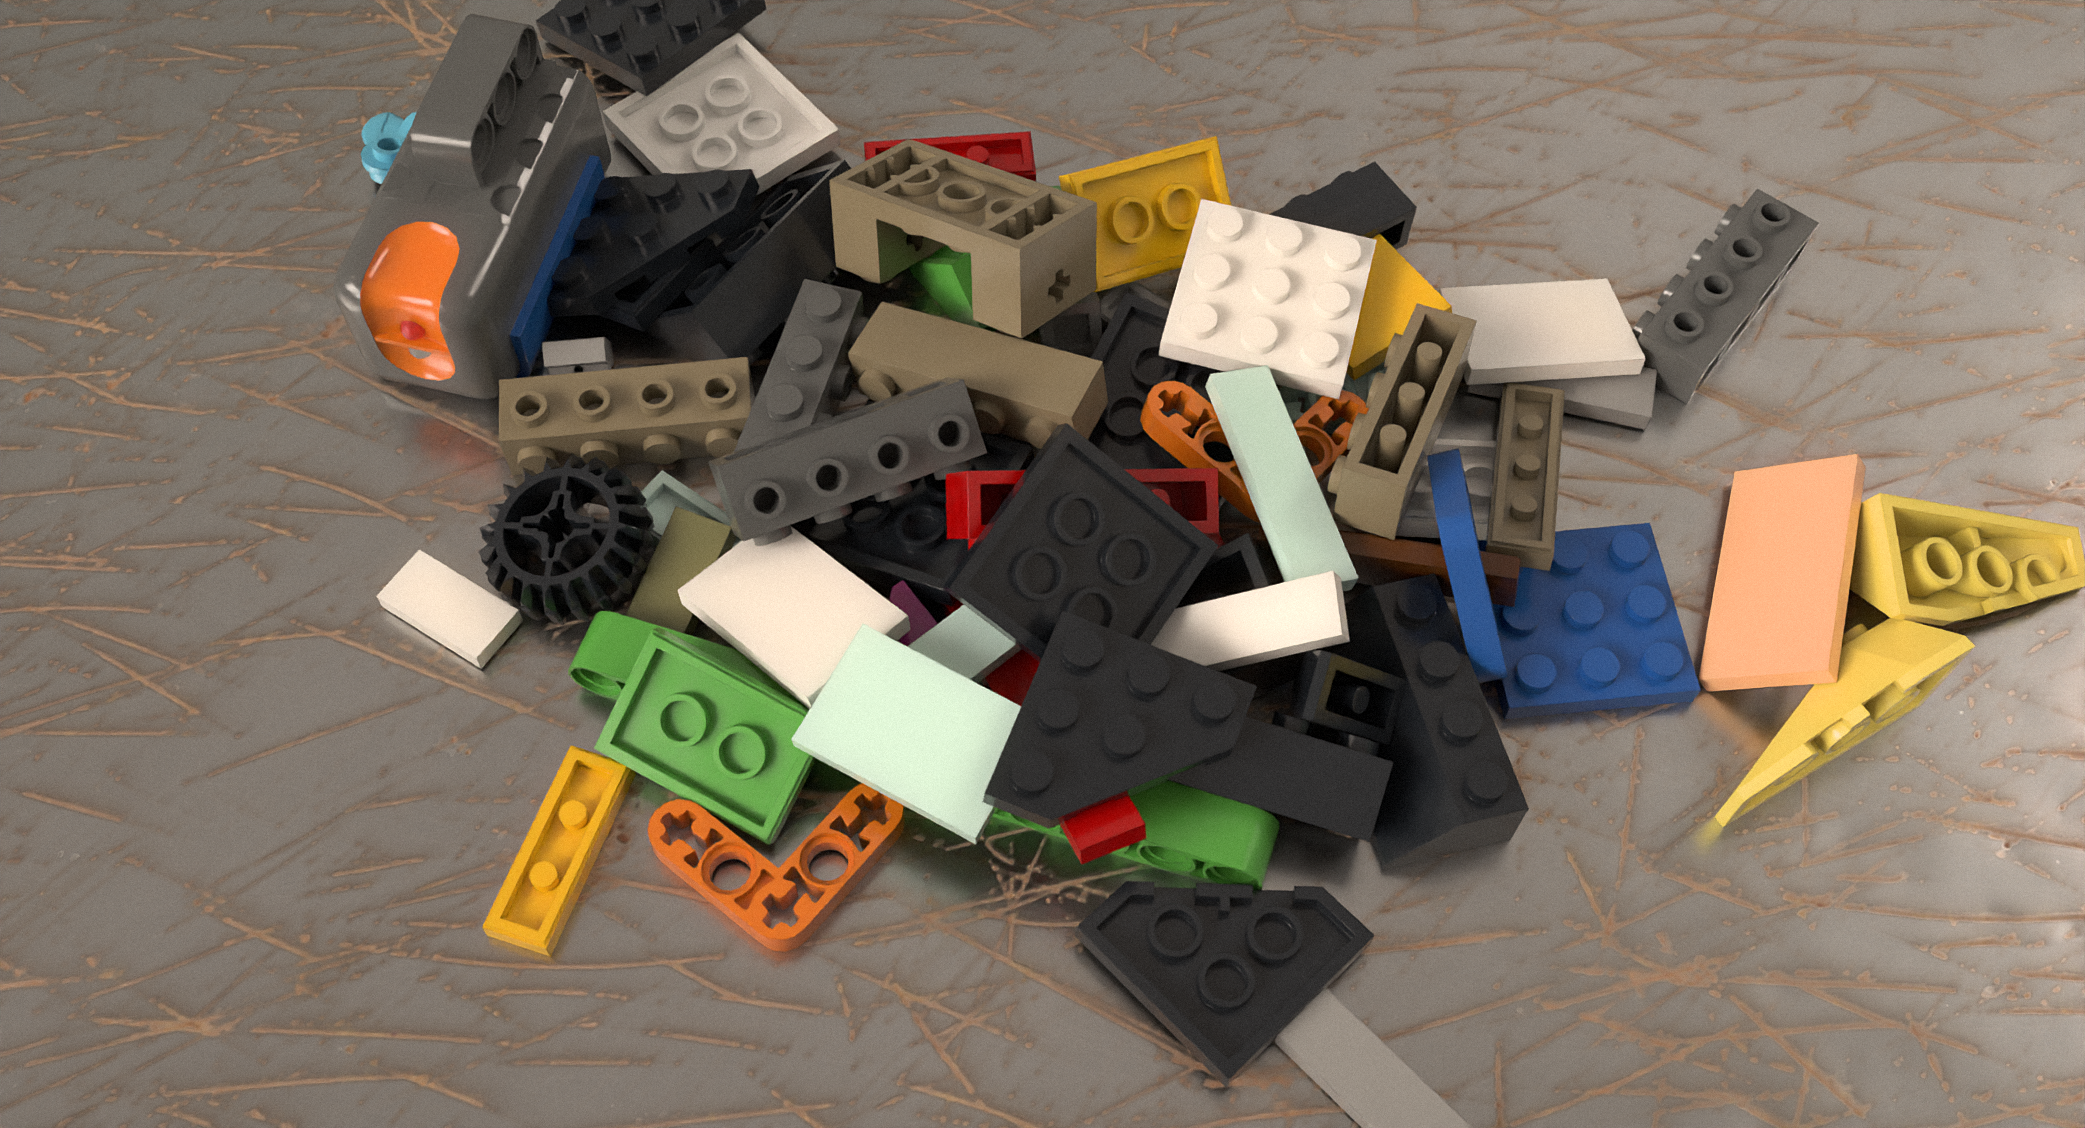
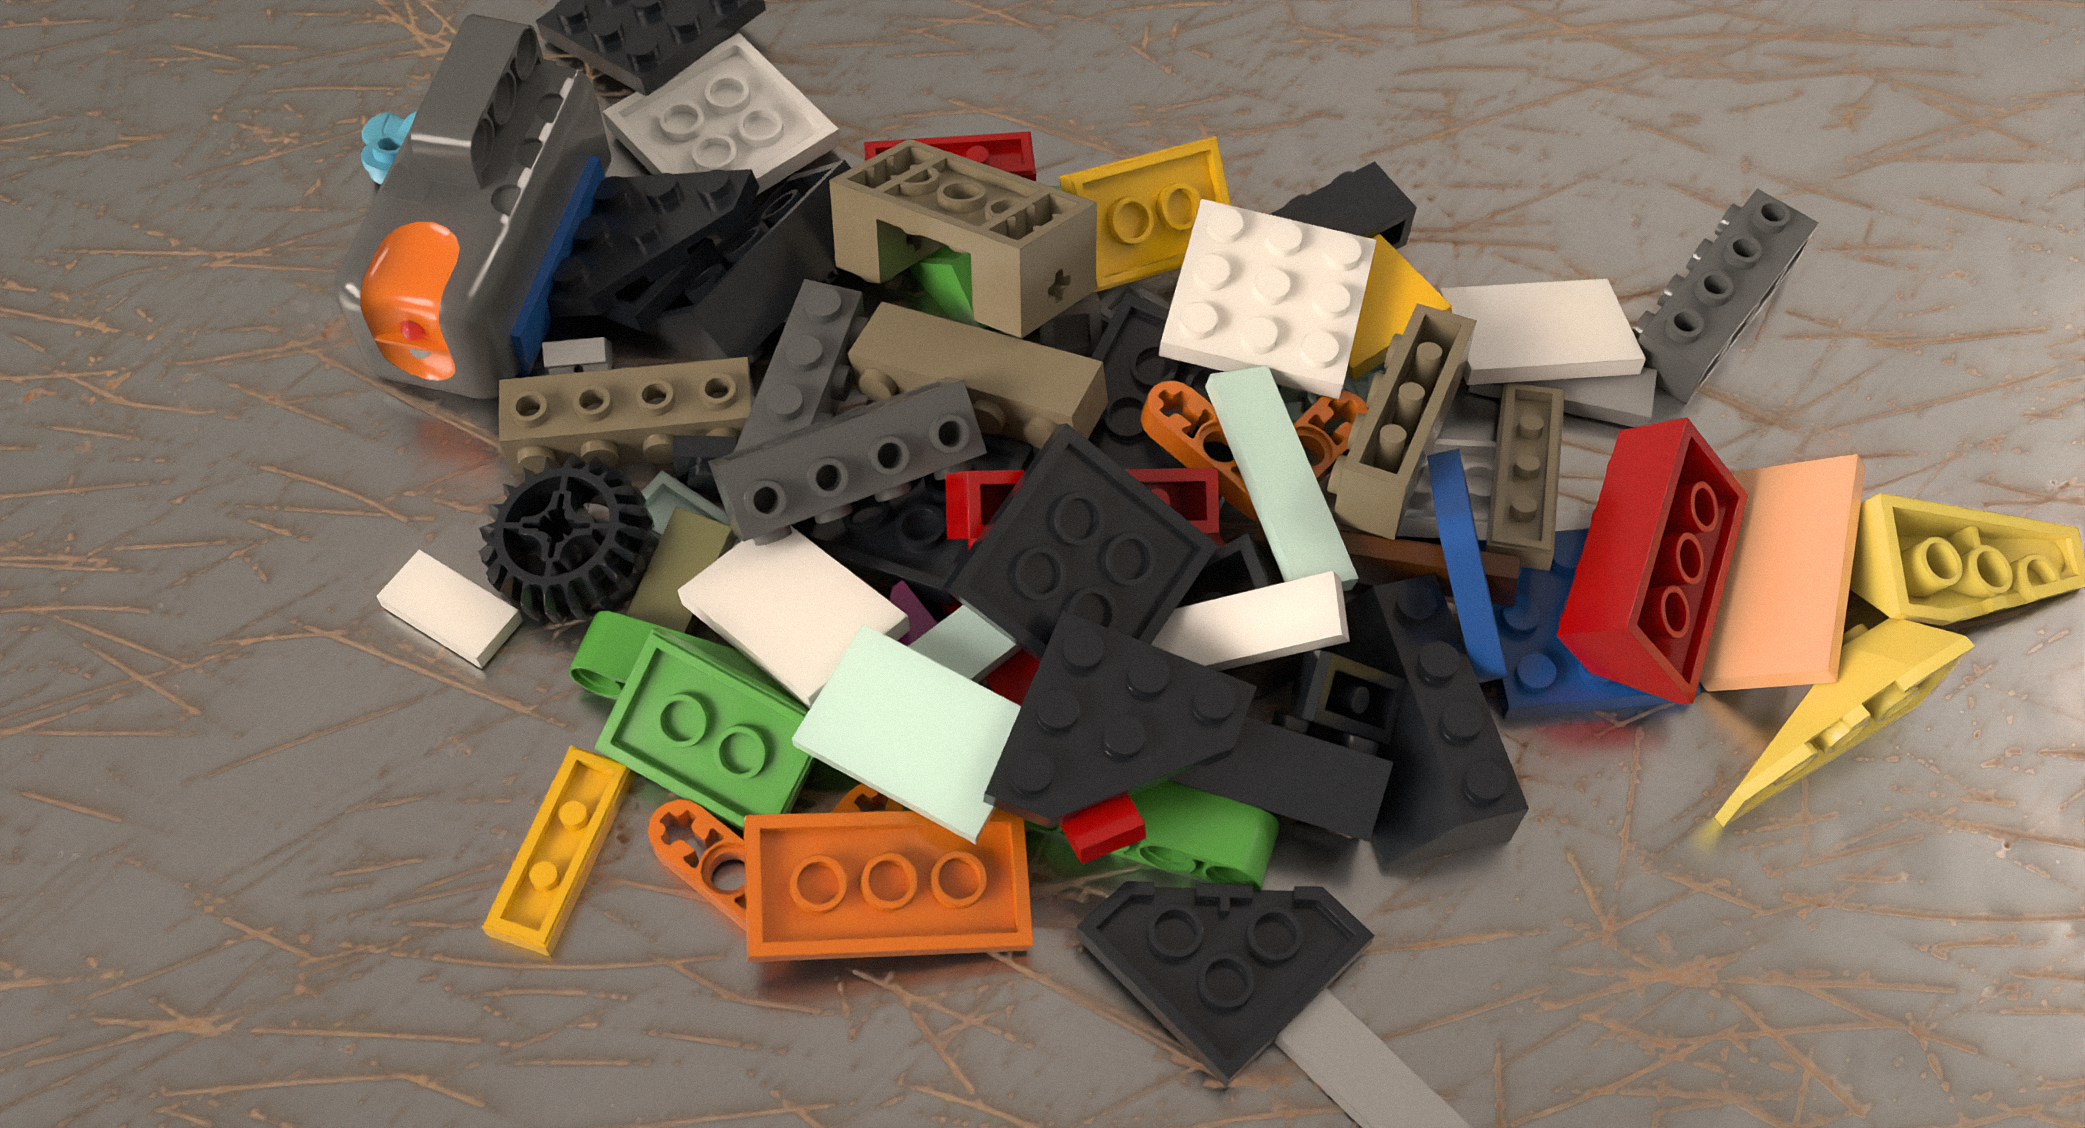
(691, 460): none -> black plate
(882, 886): none -> orange plate
(1654, 561): none -> red slope

